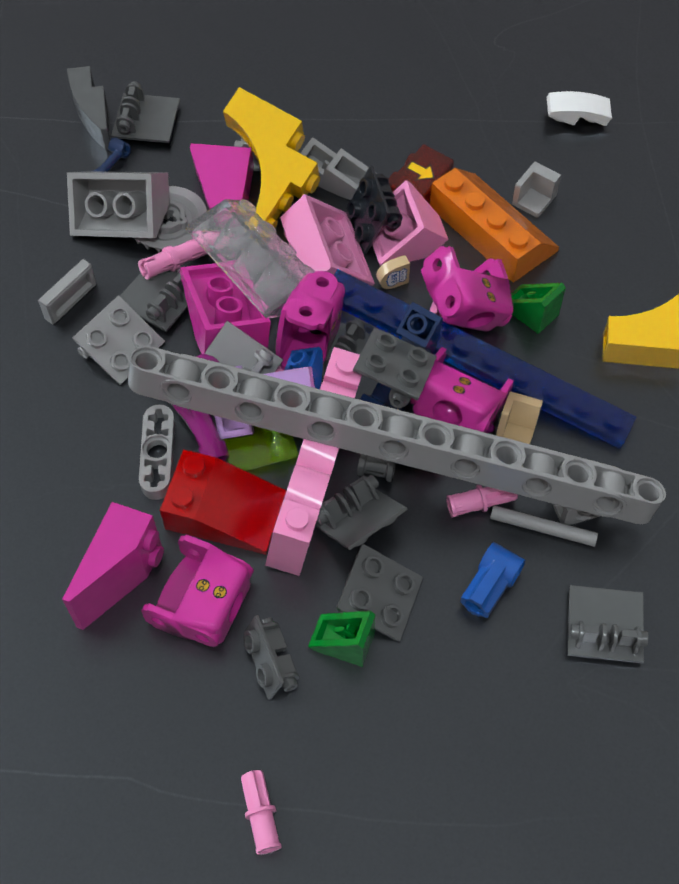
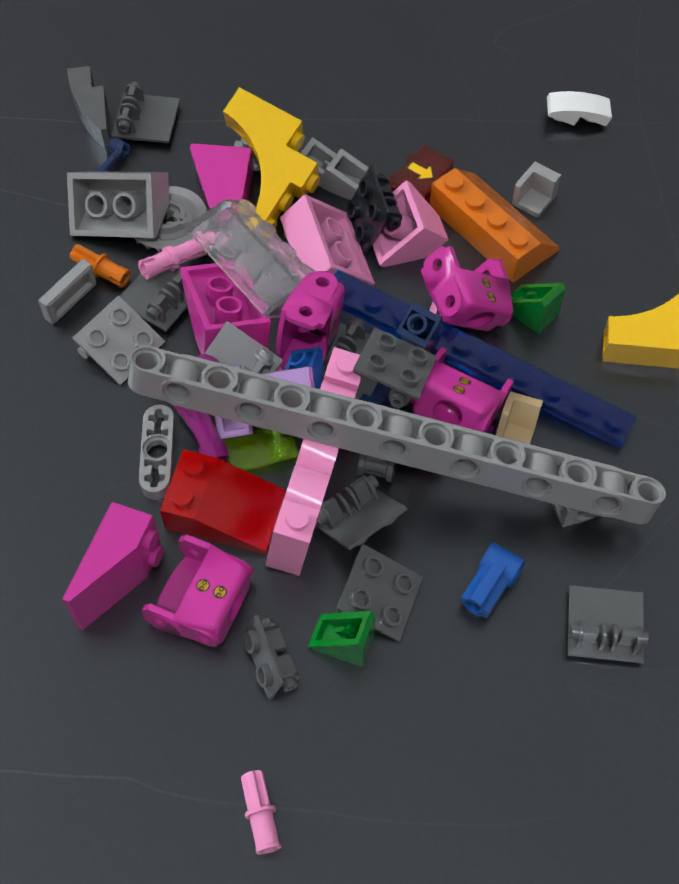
(102, 266): none -> orange axle
(394, 272): tan tile -> none
(477, 500): bright pink axle -> none
(544, 526): light grey bar -> none

